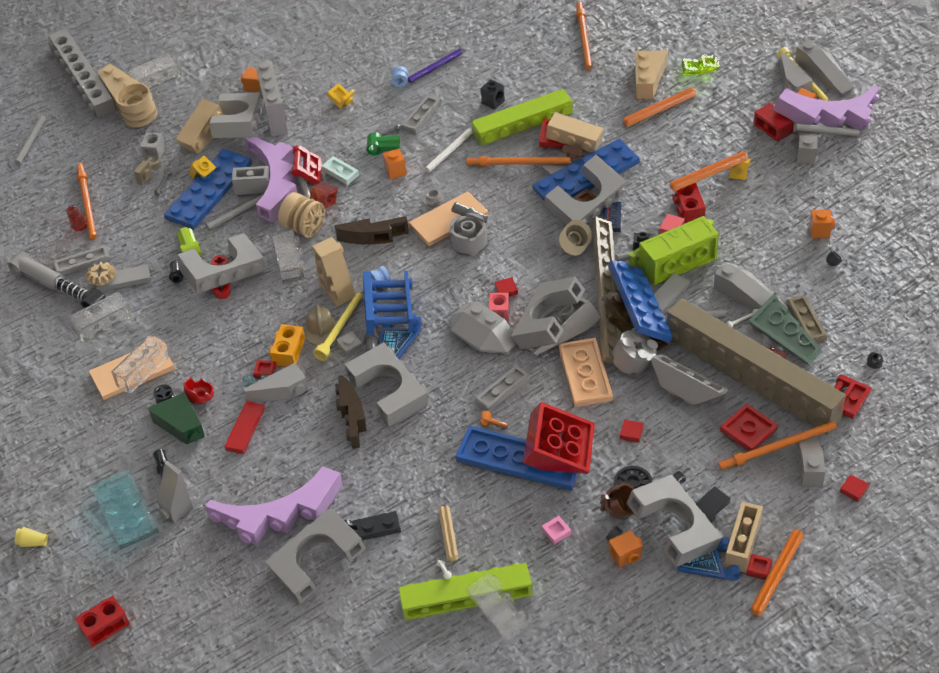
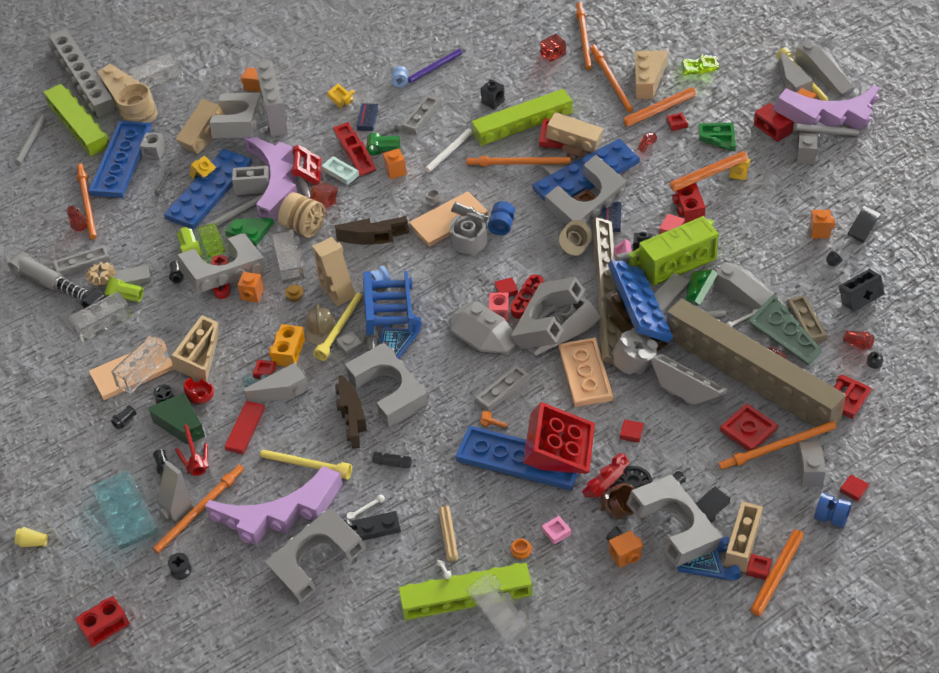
(76, 120): none -> lime brick
(119, 159): none -> blue plate
(124, 416): none -> black pin
(128, 291): none -> lime piece
(144, 170): dark tan plate -> none
(184, 568): none -> black wheel
(196, 464): none -> red plant
(197, 349): none -> tan wedge
(211, 239): none -> clear neon green slope
(226, 481): none -> orange bar
(250, 287): none -> orange brick
(254, 228): none -> green wing
(294, 293): none -> pearl gold plate
(344, 469): none -> light yellow piece
(351, 516): none -> white hinge
(354, 149): none -> red slope
(367, 117): none -> dark blue tile
(392, 459): none -> black axle
(501, 218): none -> blue wheel
(516, 311): none -> red beam
(521, 549): none -> orange plate
(552, 47): none -> clear red brick
(599, 58): none -> orange bar
(607, 476): none -> red hinge
(622, 247): none -> bright pink plate
(647, 139): none -> clear red arm
(676, 121): none -> red tile
(699, 286): none -> green wing
(718, 134): none -> green wing
(840, 510): none -> blue wheel
(859, 339): none -> clear red cone
(861, 289): none -> black brick
(863, 224): none -> black slope

